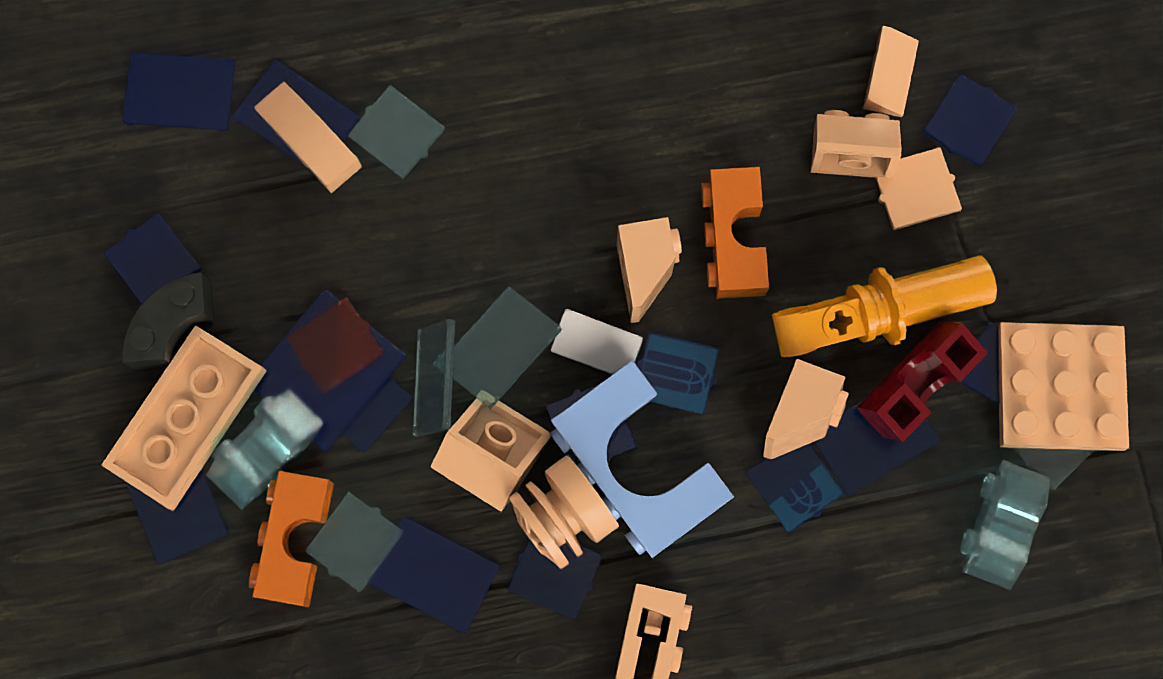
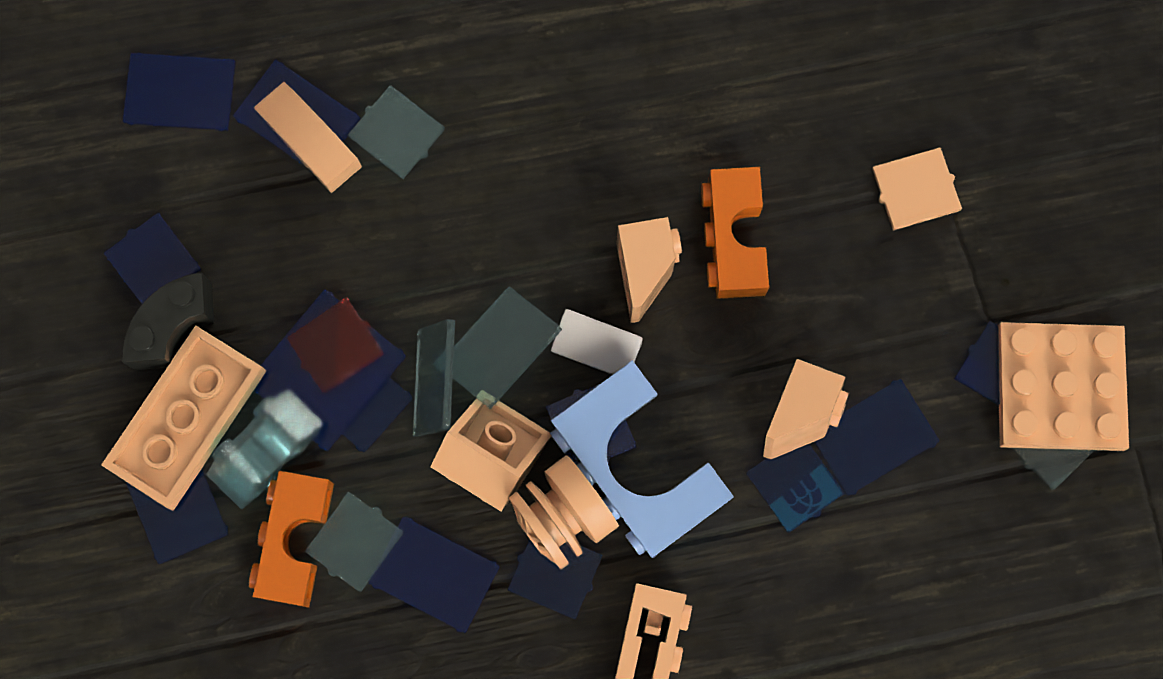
(679, 372): piece -> none
(856, 145): light nougat slope -> none
(886, 306): light orange piece -> none
(891, 72): light nougat slope -> none
(939, 358): dark red arch -> none
(970, 120): clear blue piece -> none
(1005, 525): clear light blue brick -> none

